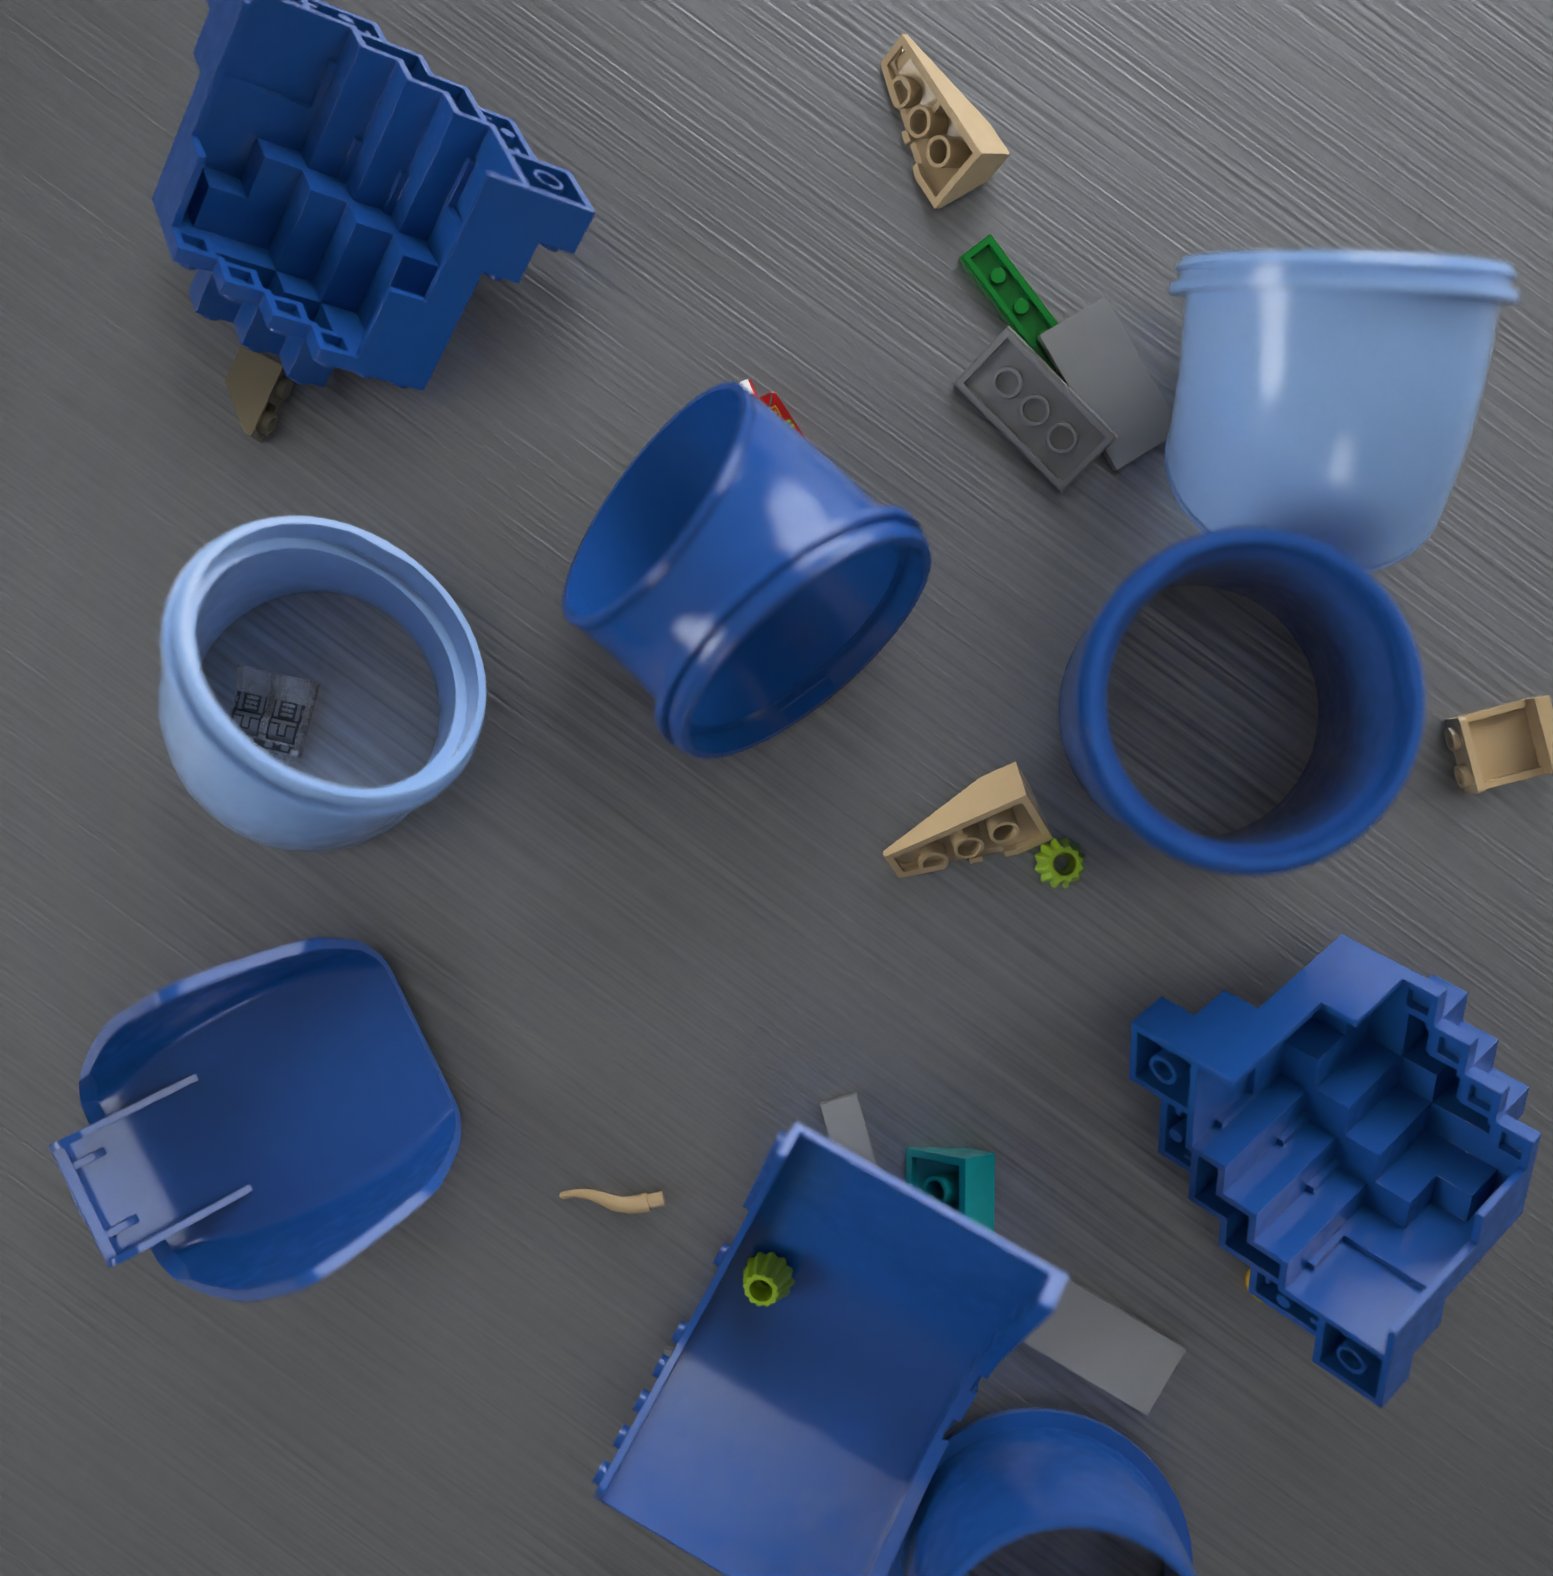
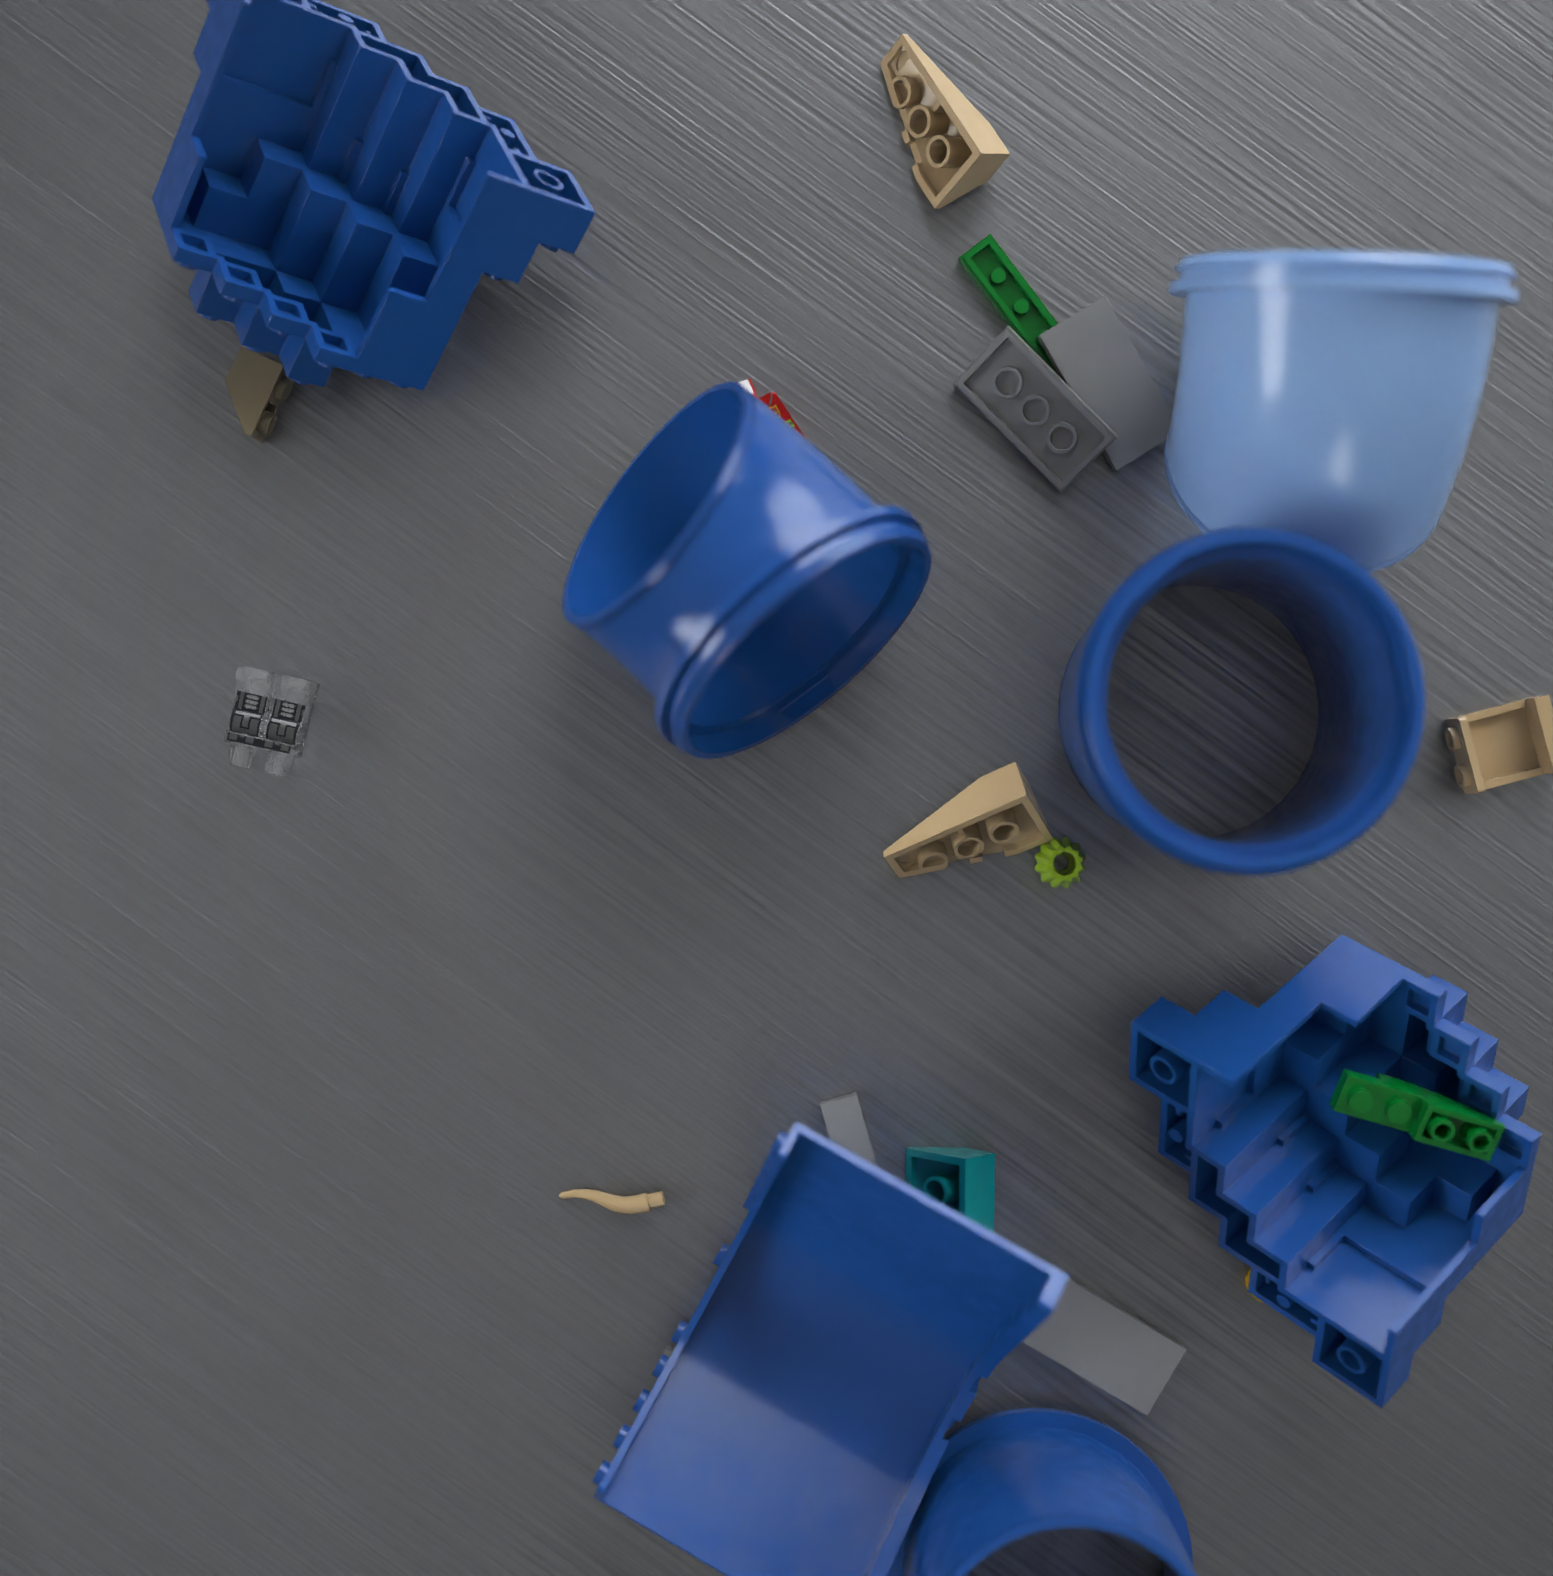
(235, 777): light blue piece -> none
(260, 1121): blue windscreen -> none
(767, 1279): lime piece -> none
(1419, 1111): none -> green slope

